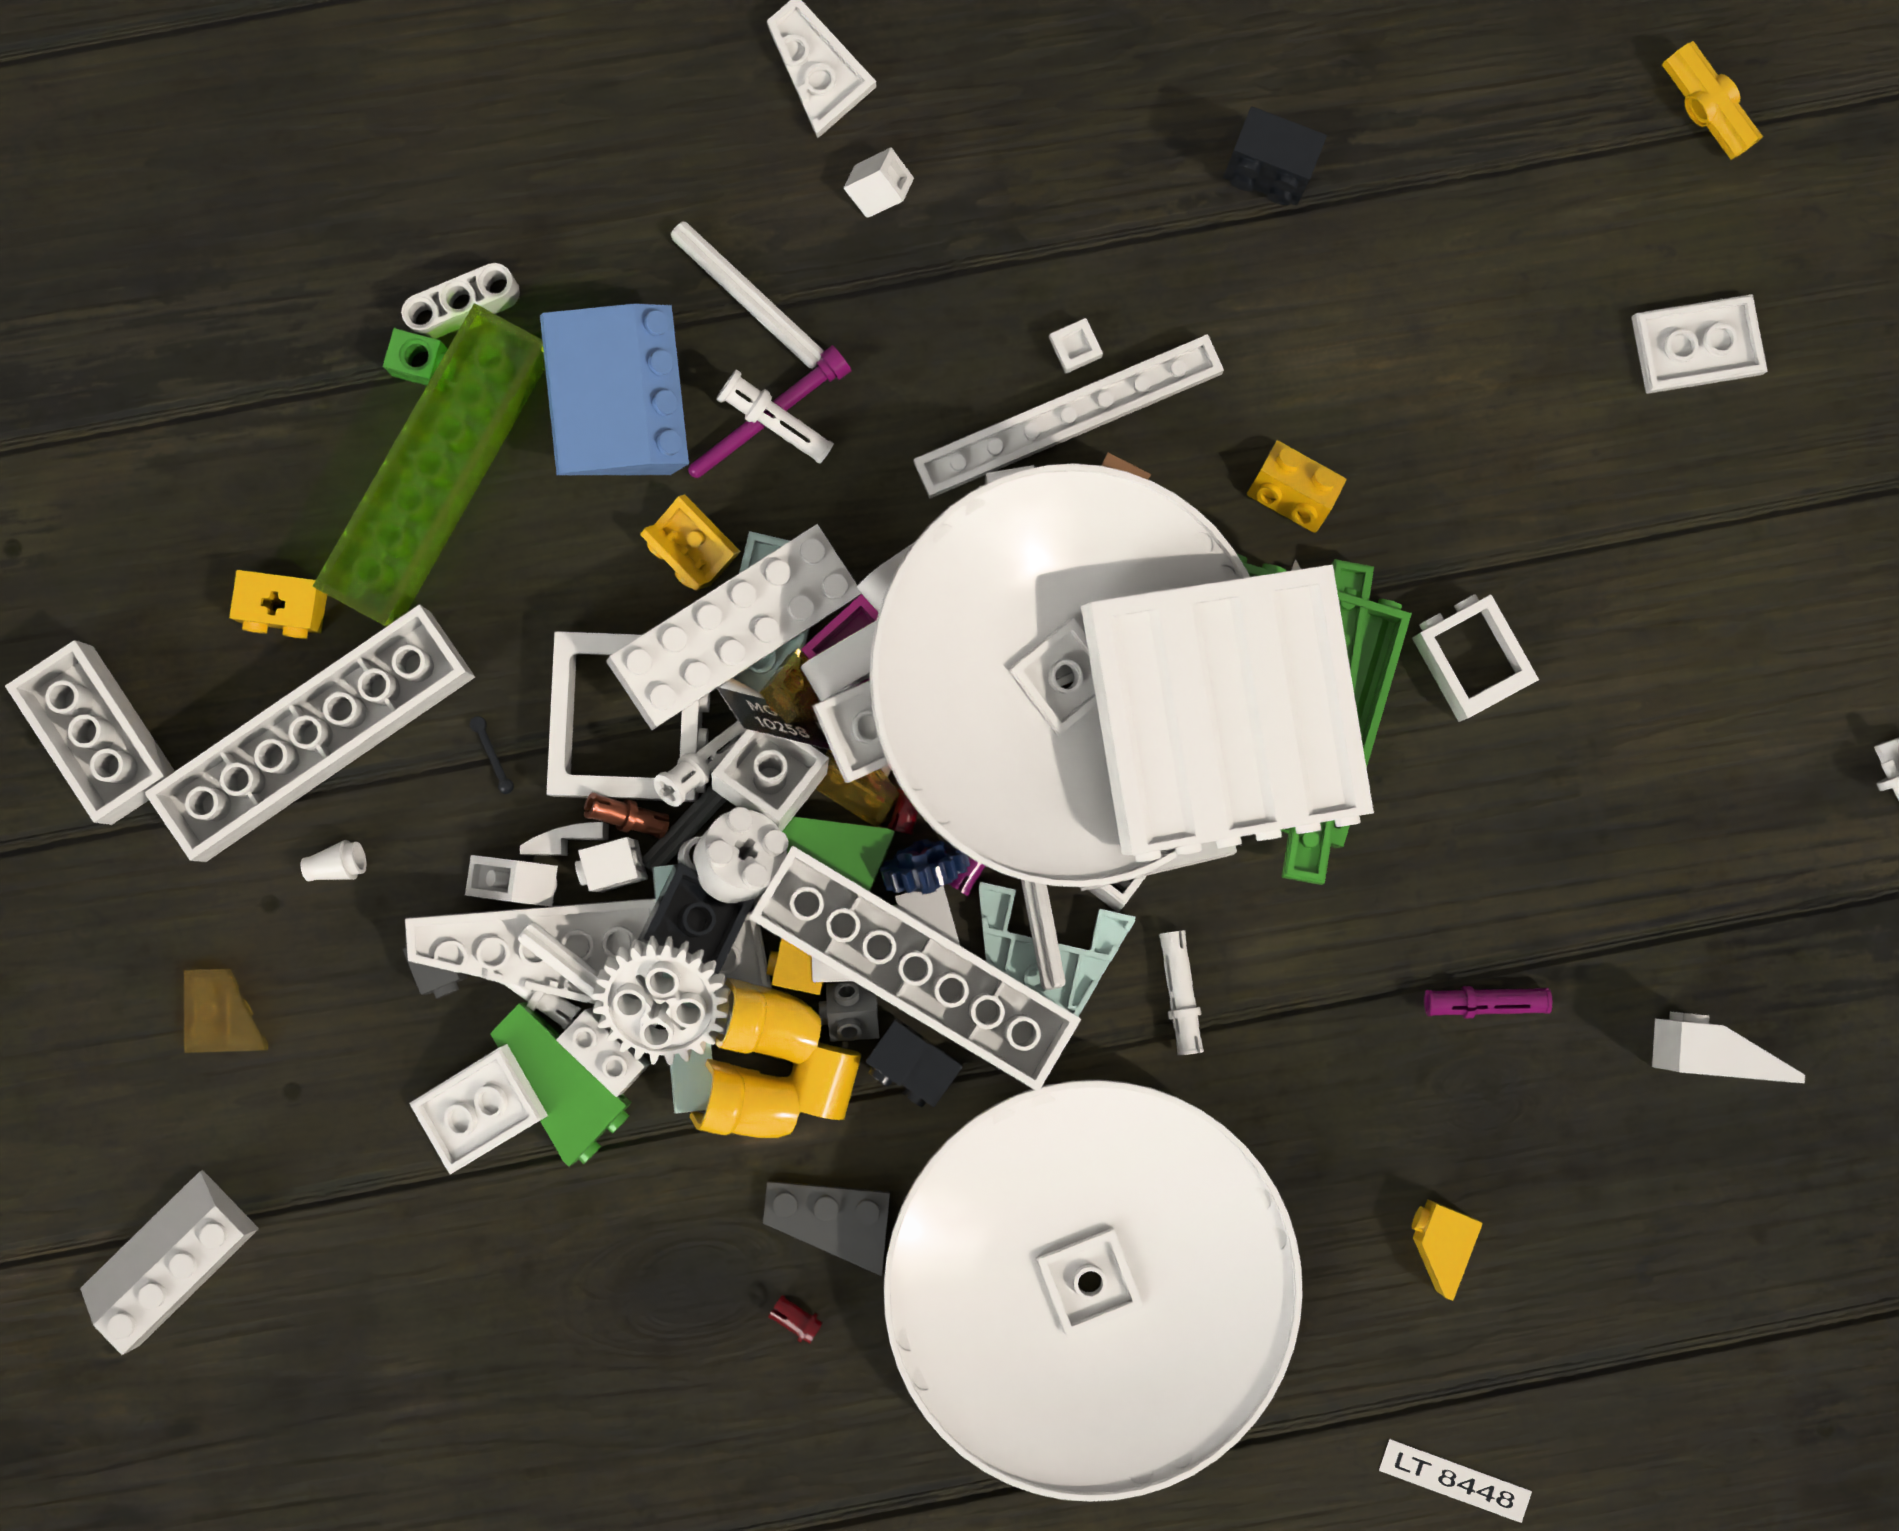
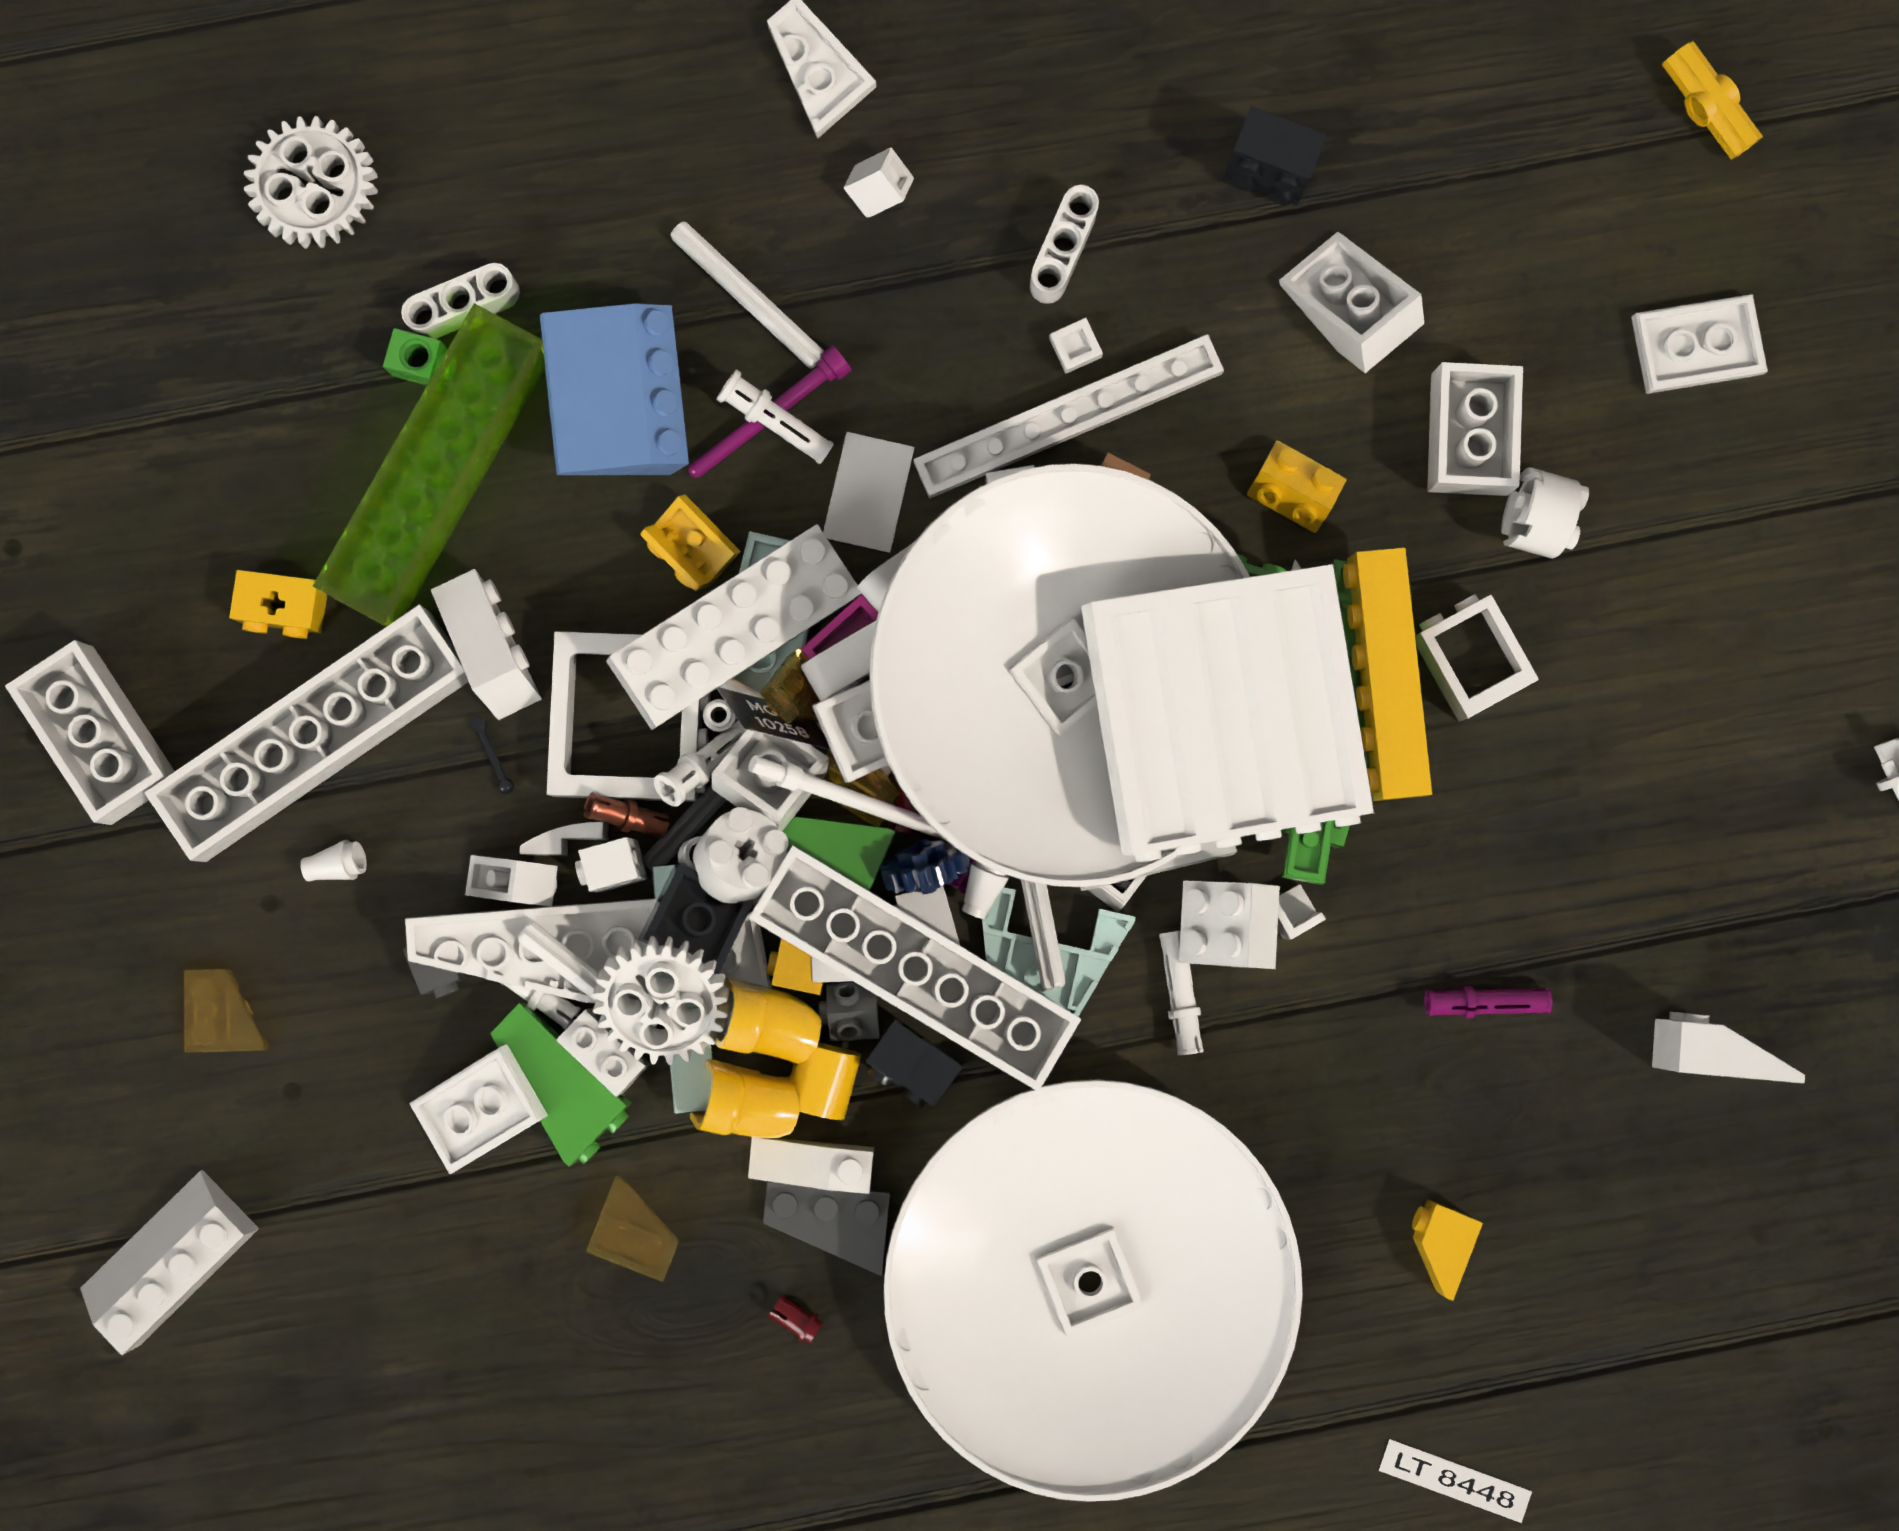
(295, 214): none -> white gear
(486, 644): none -> white wedge
(632, 1234): none -> clear yellow wing
(709, 716): none -> white pin
(792, 777): none -> white bar
(812, 1164): none -> white slope
(868, 492): none -> white sticker
(982, 889): none -> white cone
(1069, 226): none -> white beam
(1229, 924): none -> white brick
(1296, 913): none -> white panel
(1354, 301): none -> white slope
(1388, 674): none -> yellow brick
(1475, 429): none -> white brick
(1544, 513): none -> white brick

